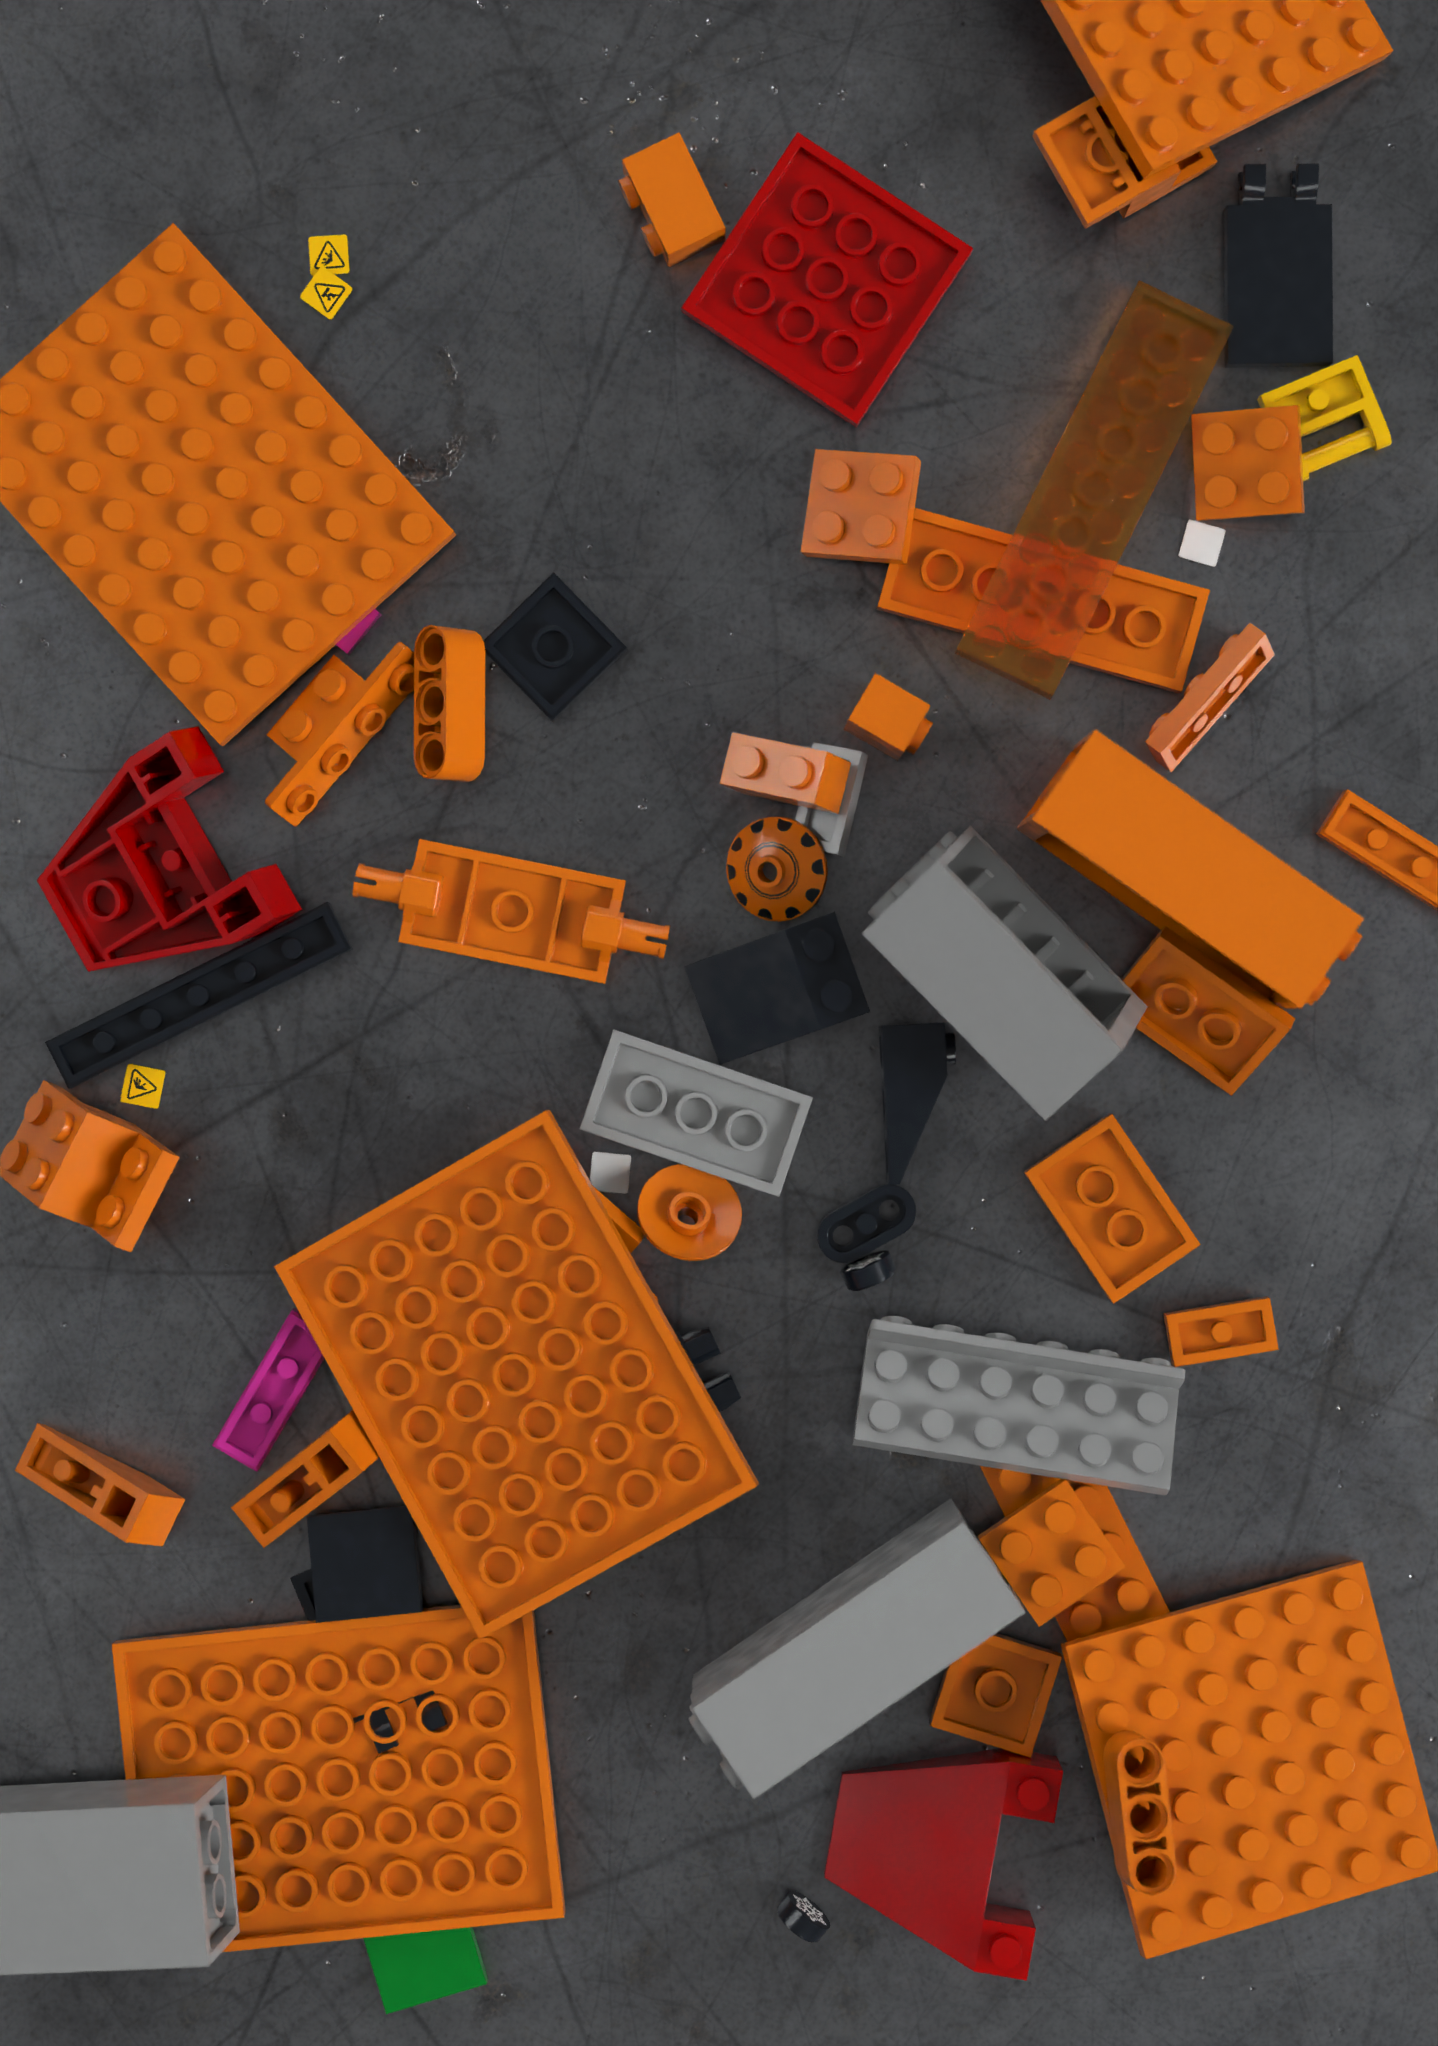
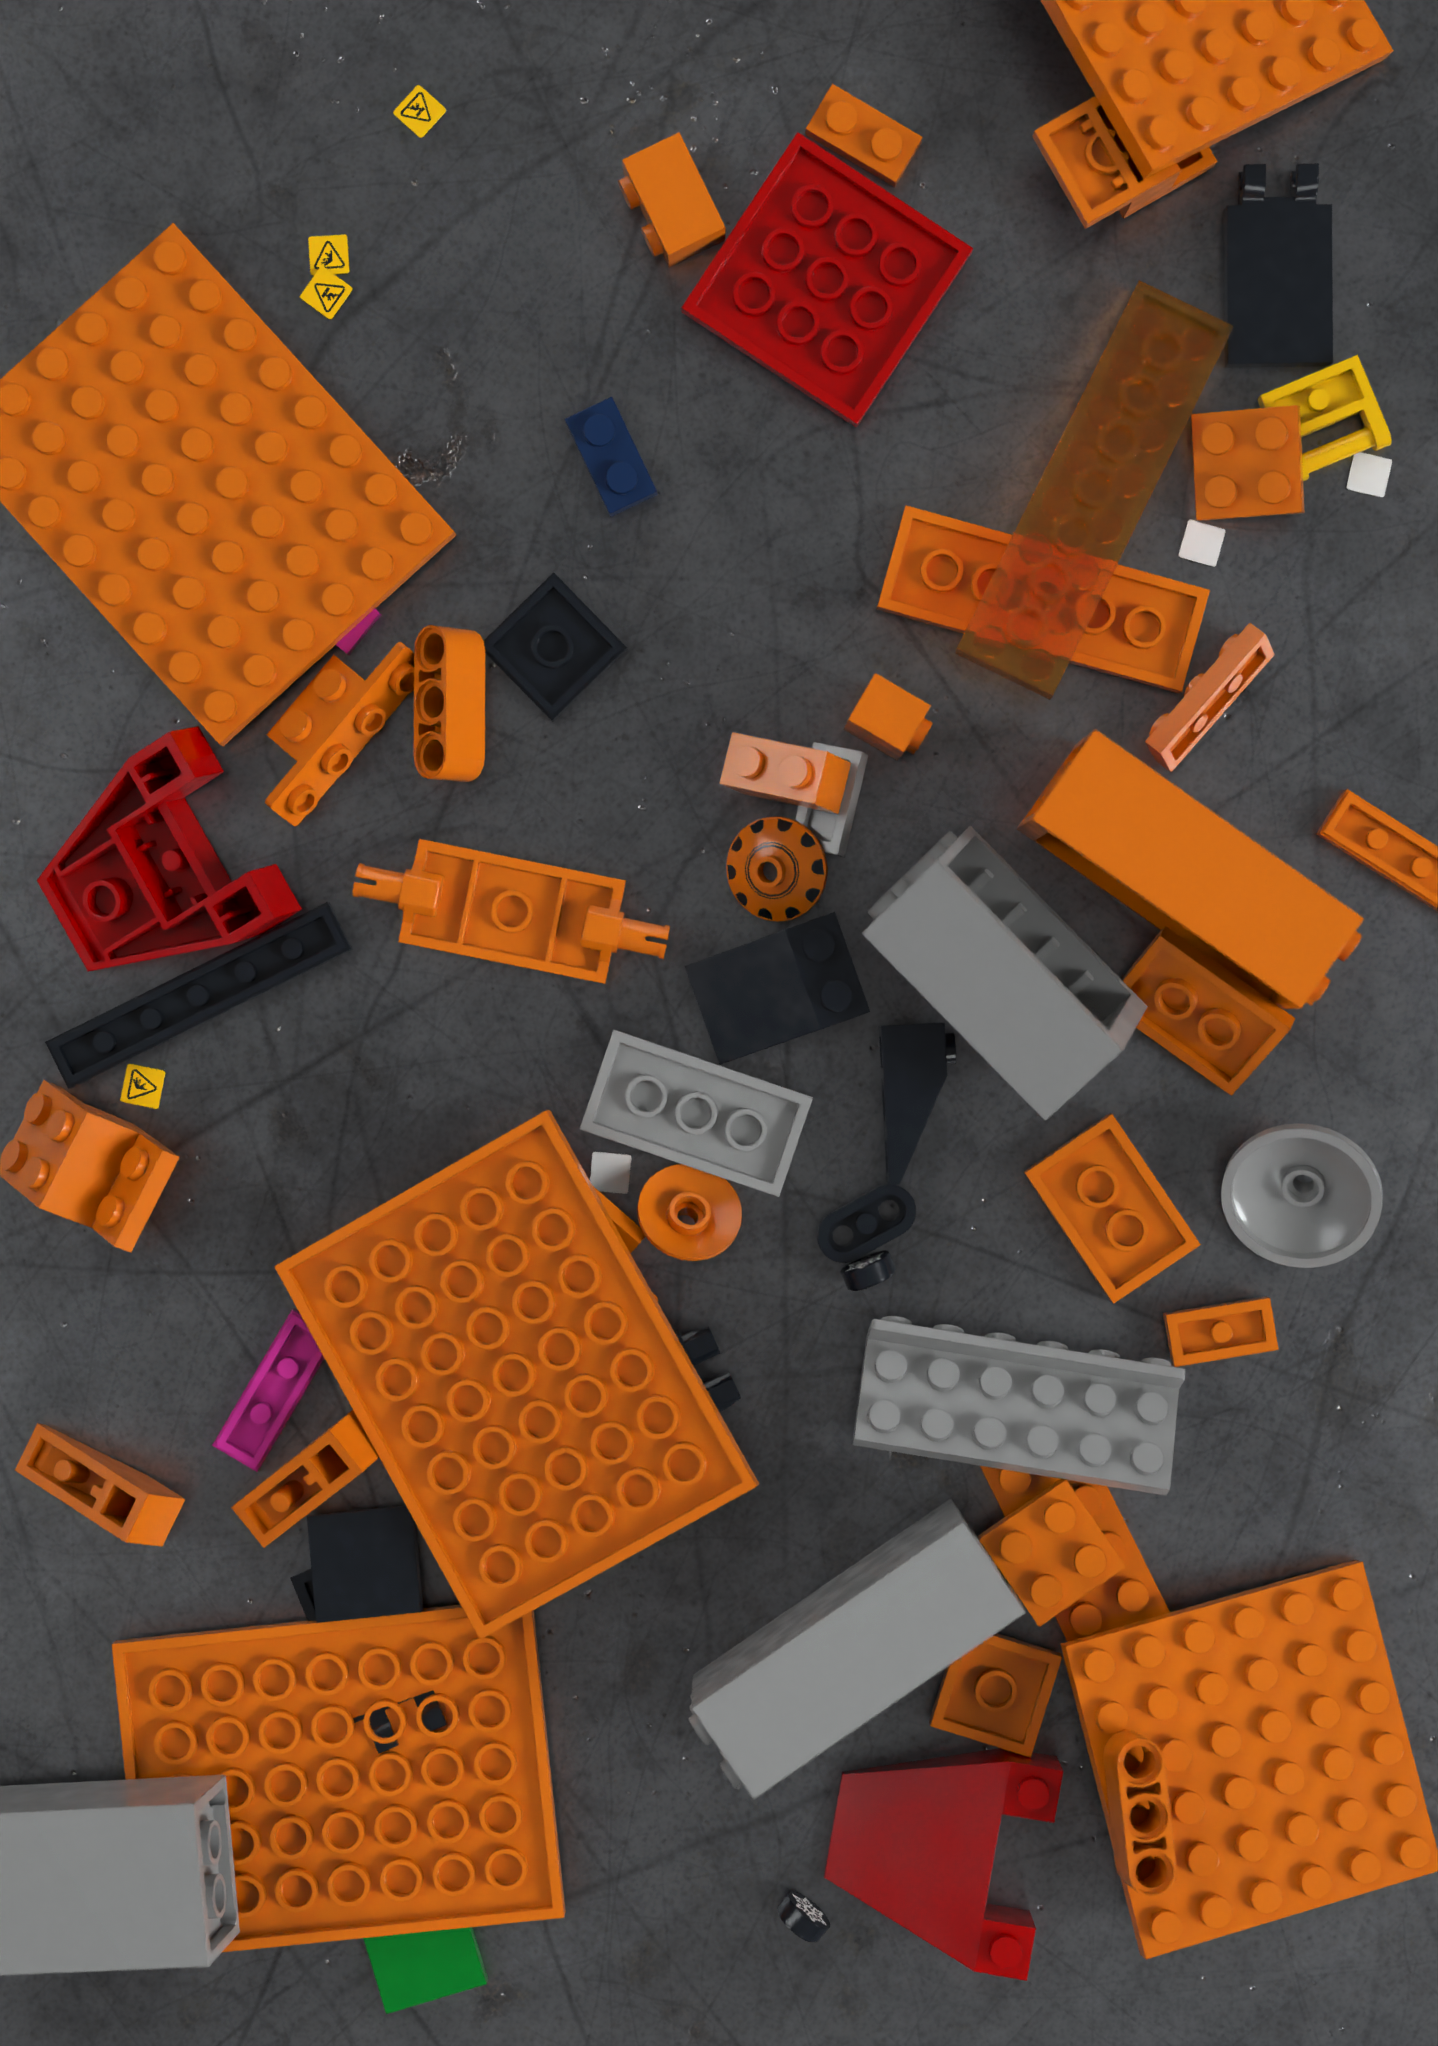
(419, 111): none -> yellow sticker
(611, 456): none -> dark blue plate
(861, 506): orange plate -> none
(863, 135): none -> orange plate
(1298, 1220): none -> light grey dish
(1369, 474): none -> white sticker

